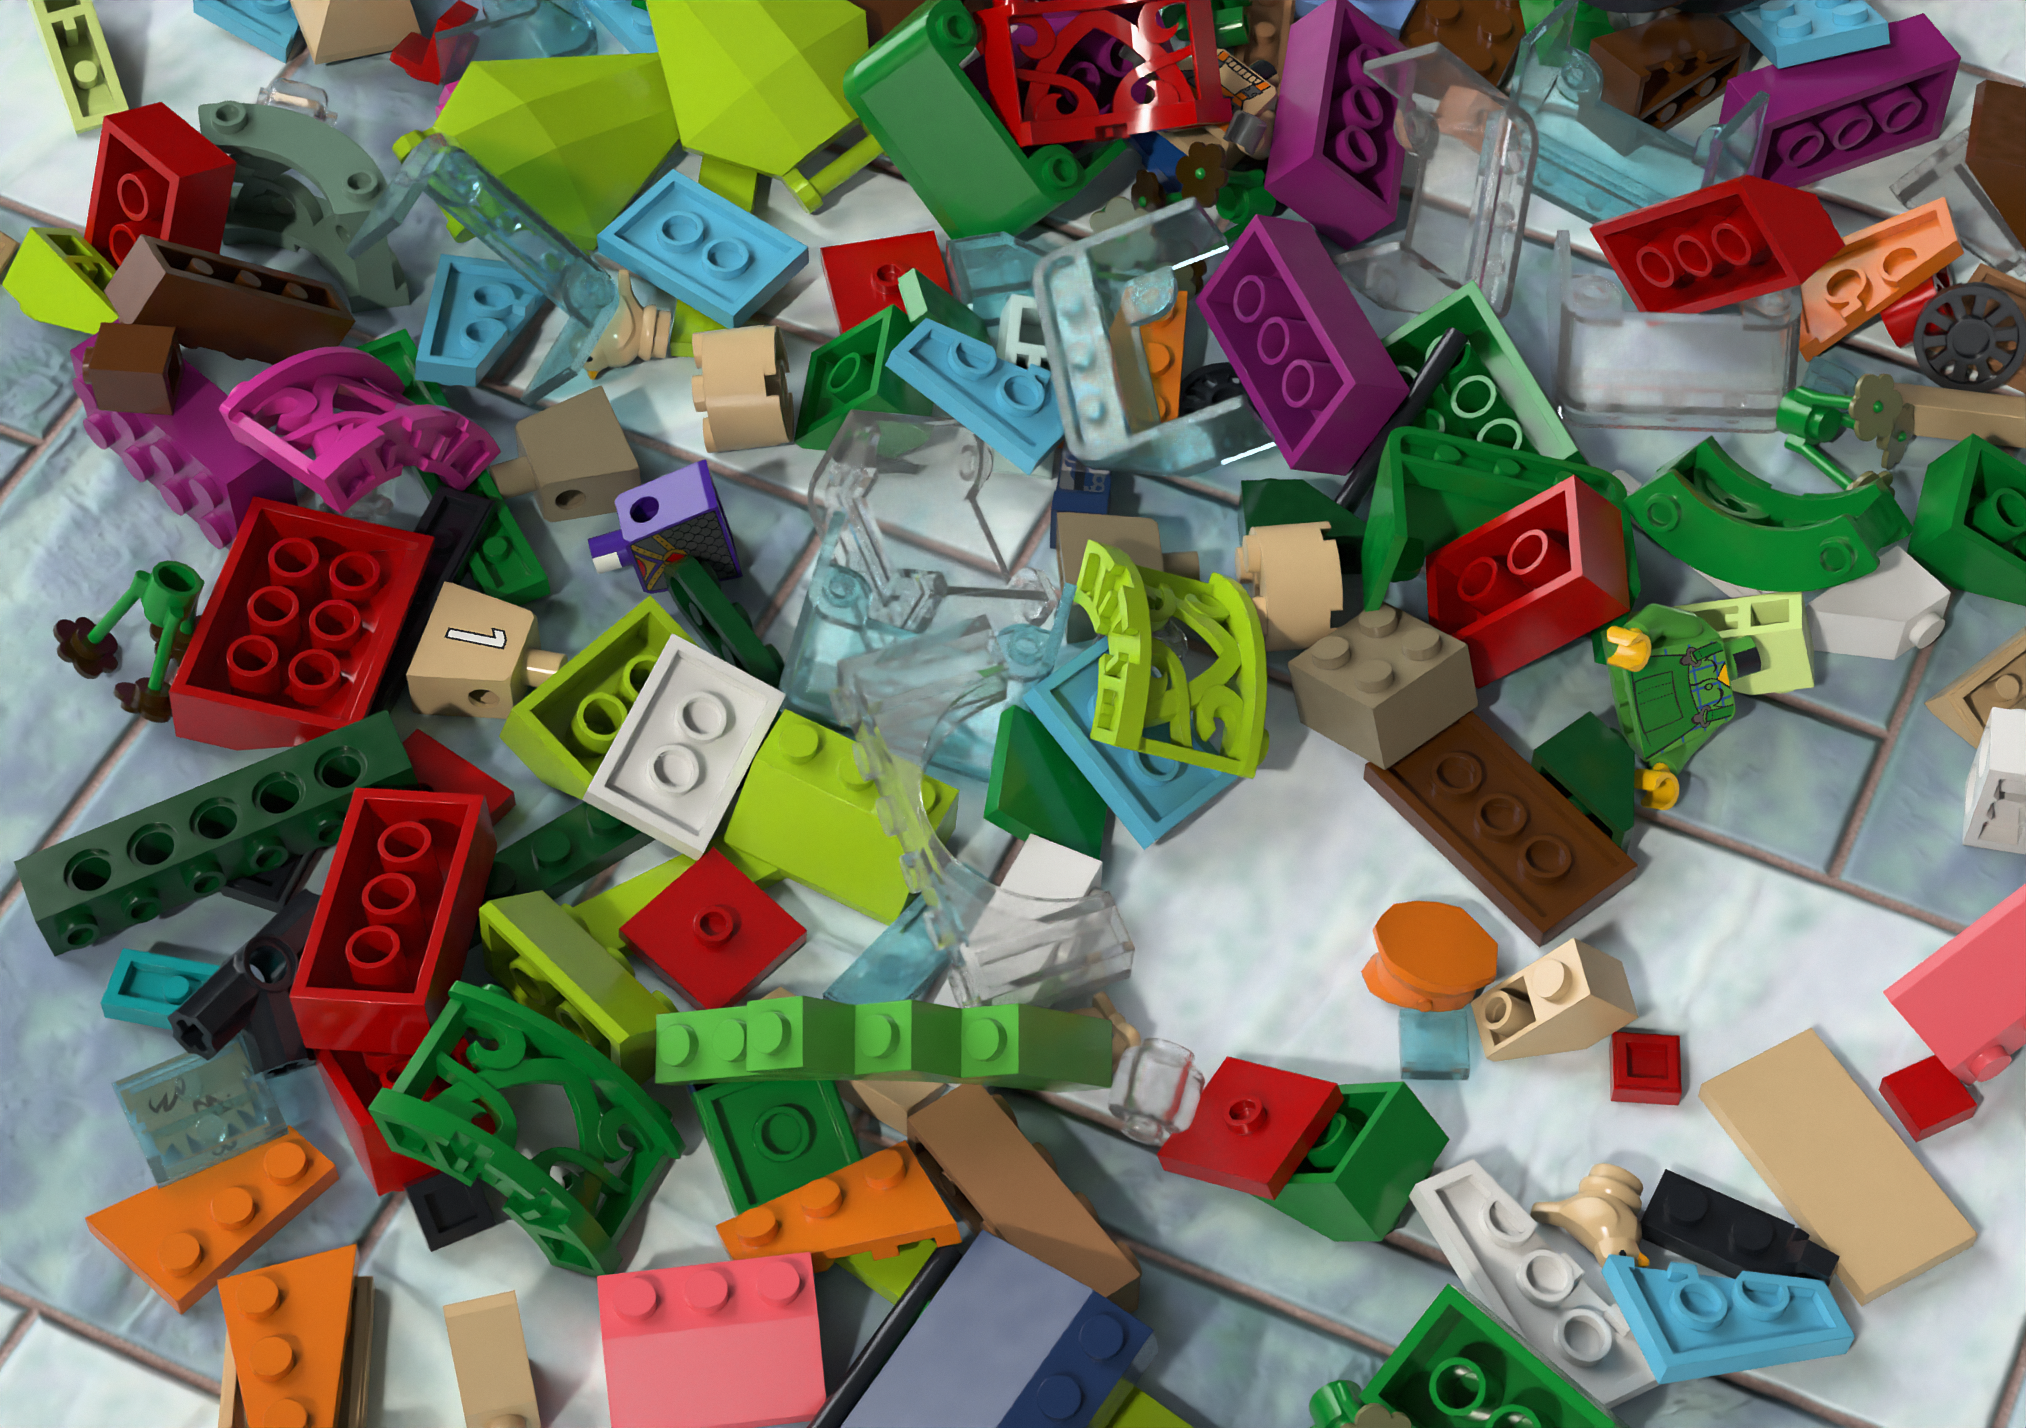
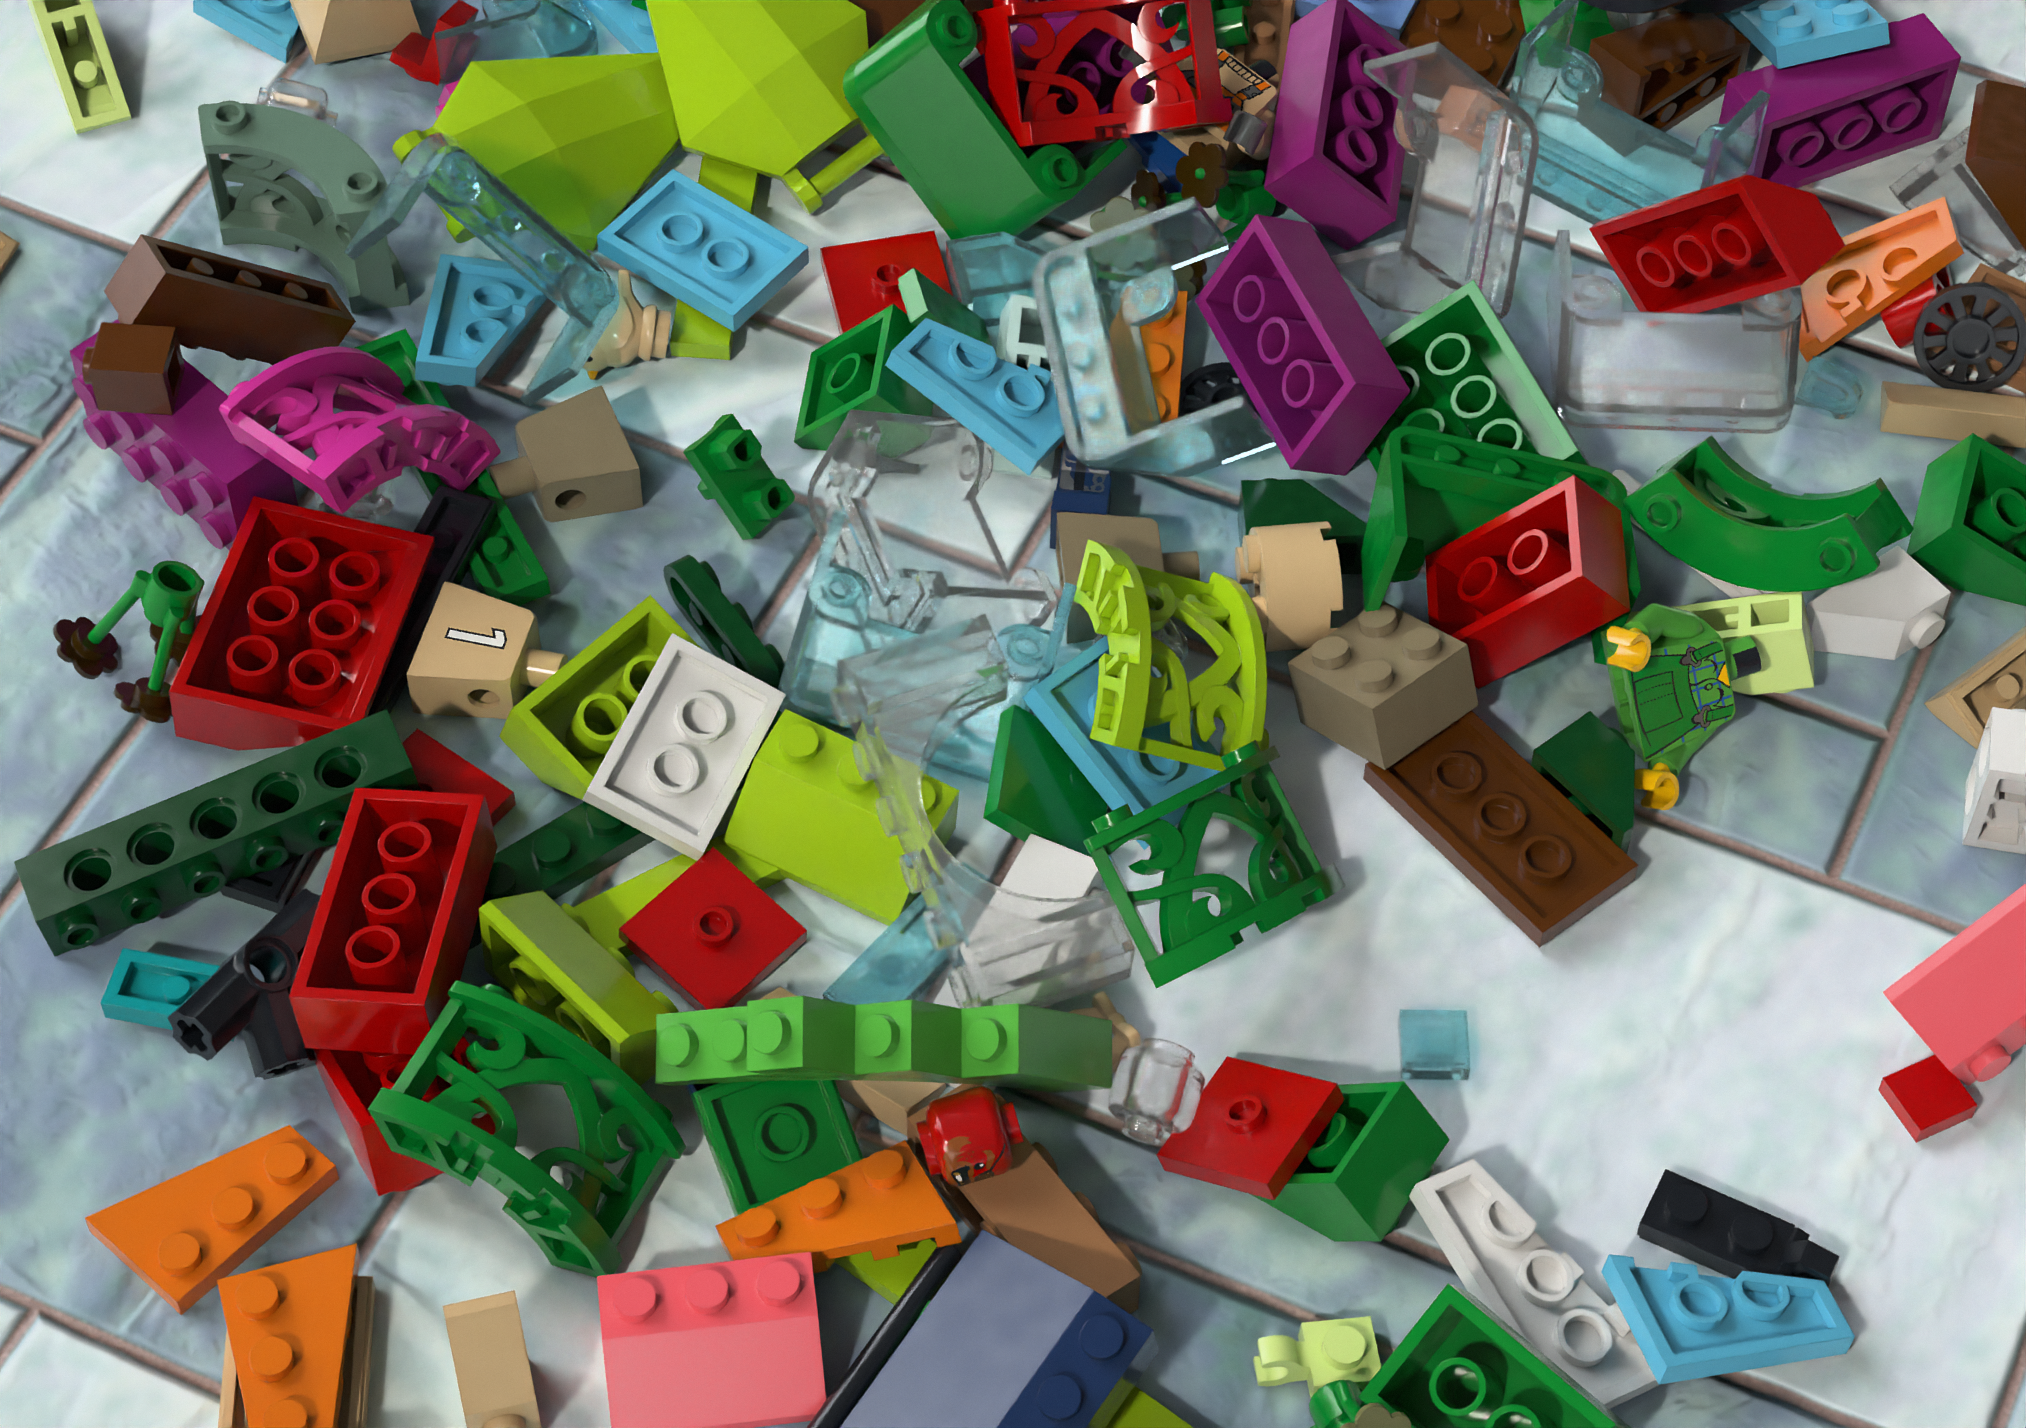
(61, 280): lime slope -> none
(157, 182): red brick -> none
(198, 1111): clear light blue slope -> none
(447, 1208): black plate -> none
(666, 522): torso -> none
(738, 477): none -> green hips
(743, 388): tan brick -> none
(969, 1136): none -> red head
(1187, 927): none -> green fence
(1322, 1355): none -> yellowish green plate
(1405, 415): black bar -> none
(1429, 957): orange hat -> none
(1555, 1004): tan slope -> none
(1601, 1214): tan animal -> none
(1645, 1068): red tile -> none
(1837, 1165): tan tile -> none
(1873, 411): plant -> none

